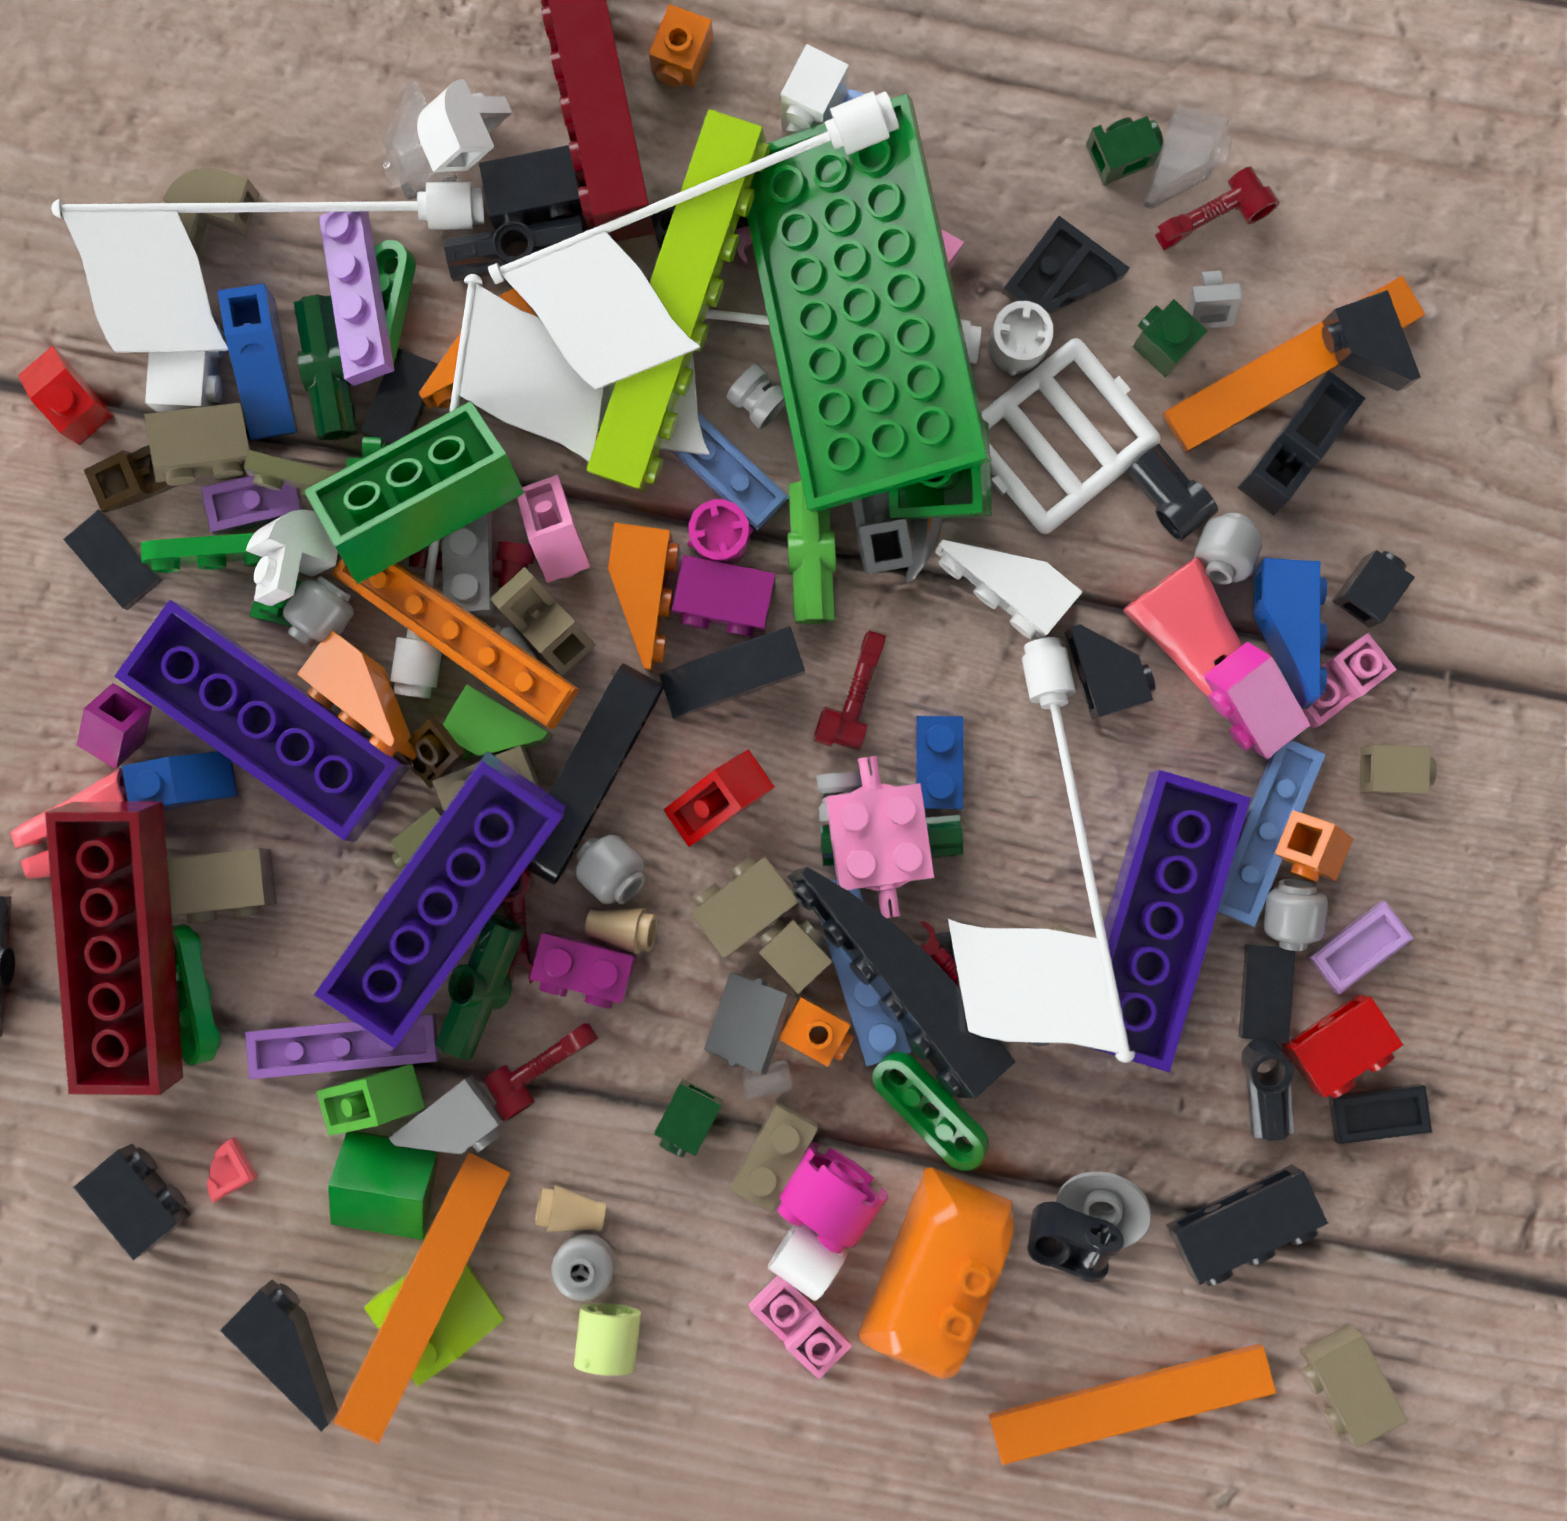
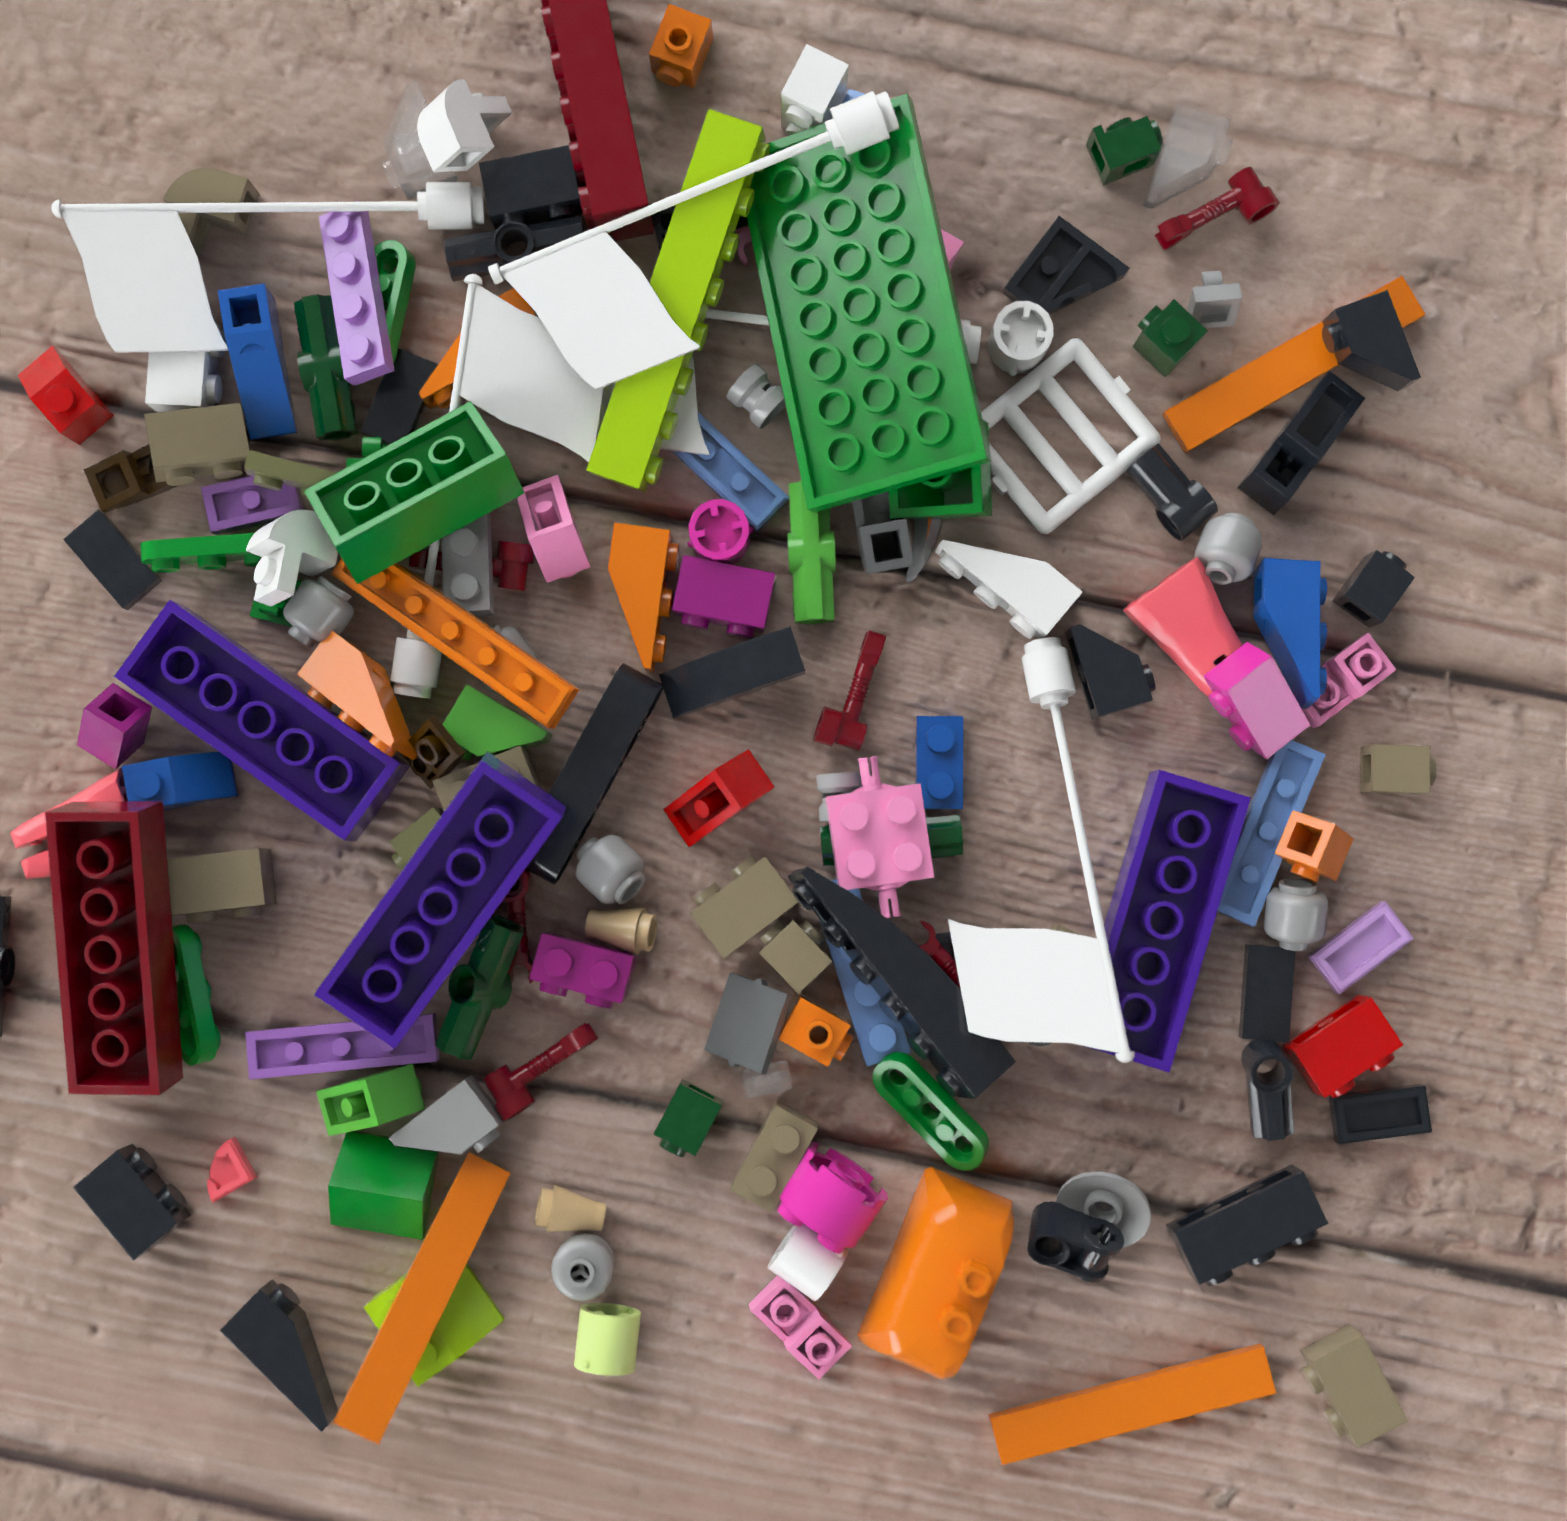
(543, 621): dark tan brick -> none

